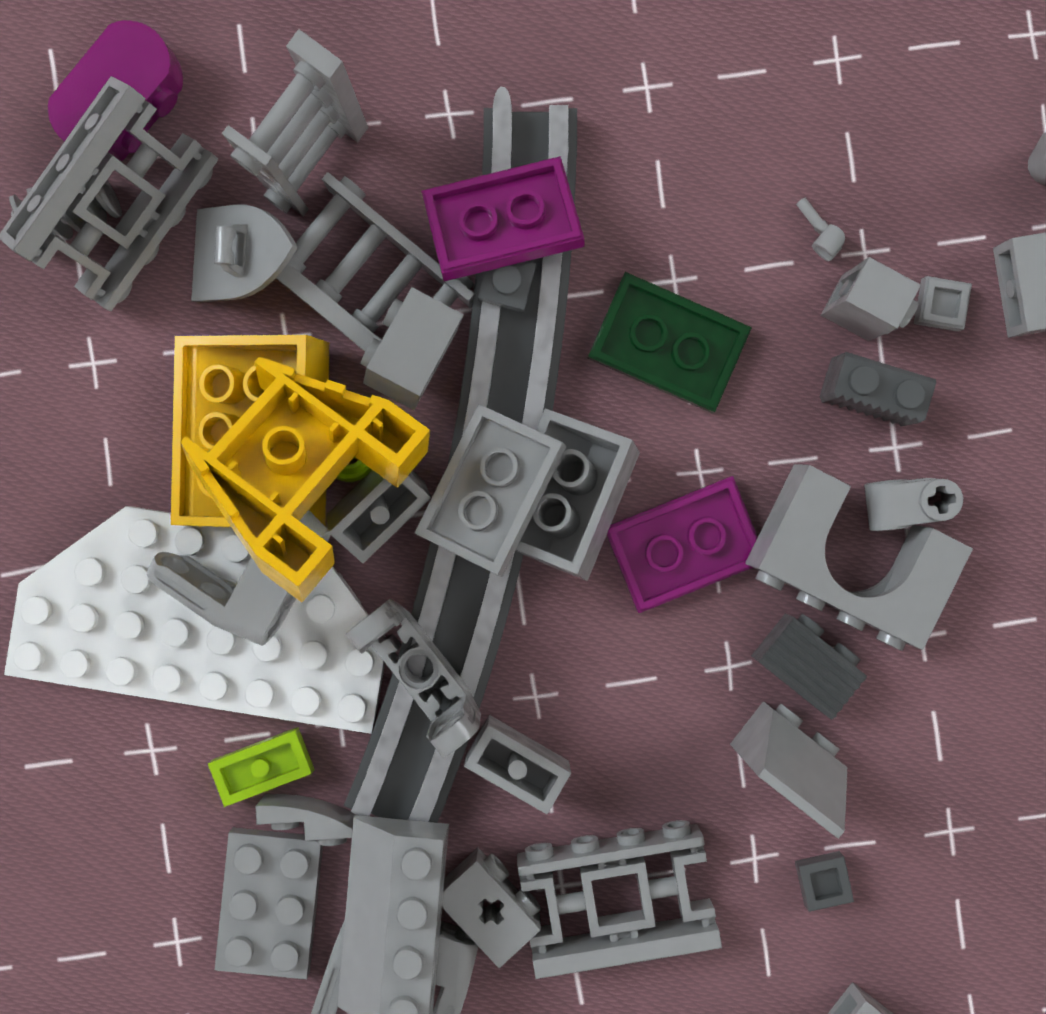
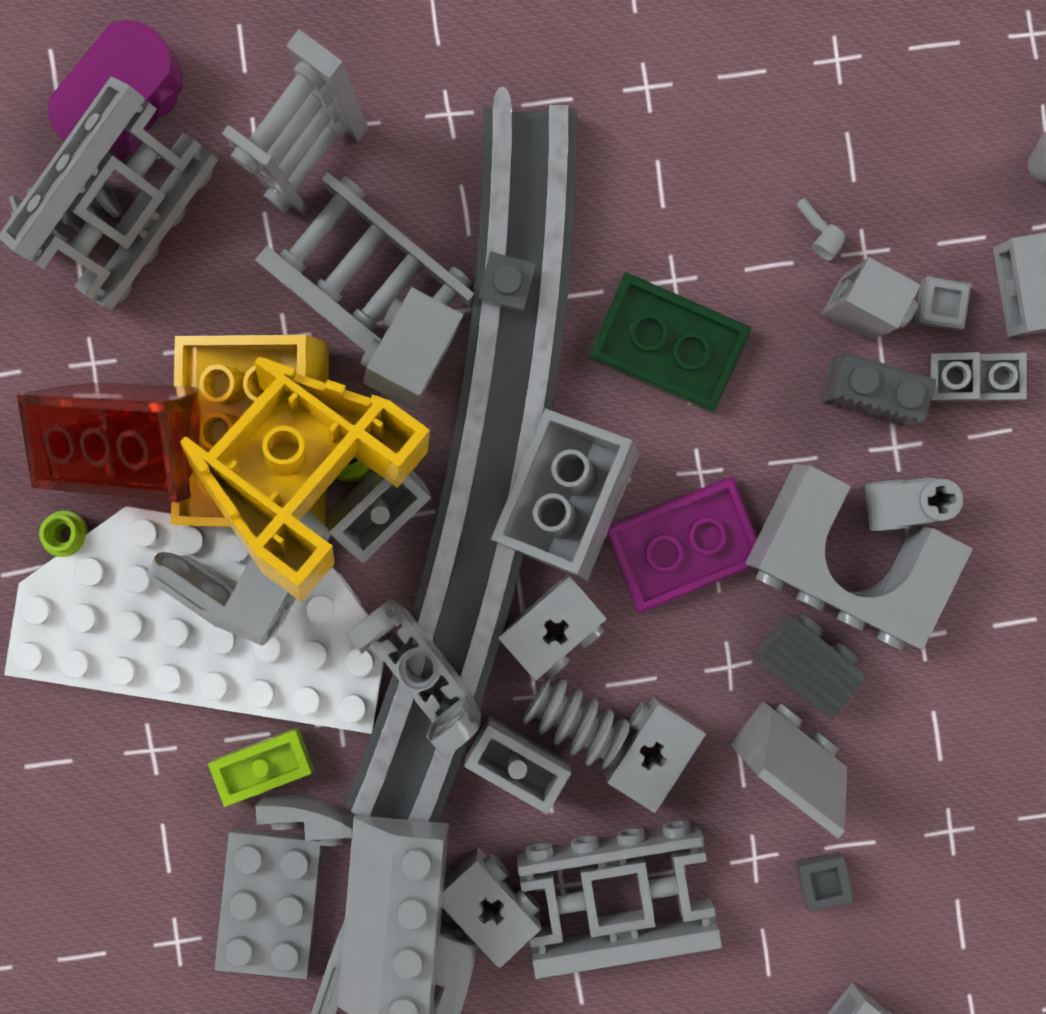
(51, 532): none -> lime plate
(111, 439): none -> clear red windscreen
(237, 252): light grey shield -> none
(490, 489): light grey plate -> none
(503, 218): magenta tile -> none
(526, 632): none -> light grey brick
(577, 722): none -> light grey piece
(652, 777): none -> light grey brick
(979, 376): none -> light grey slope

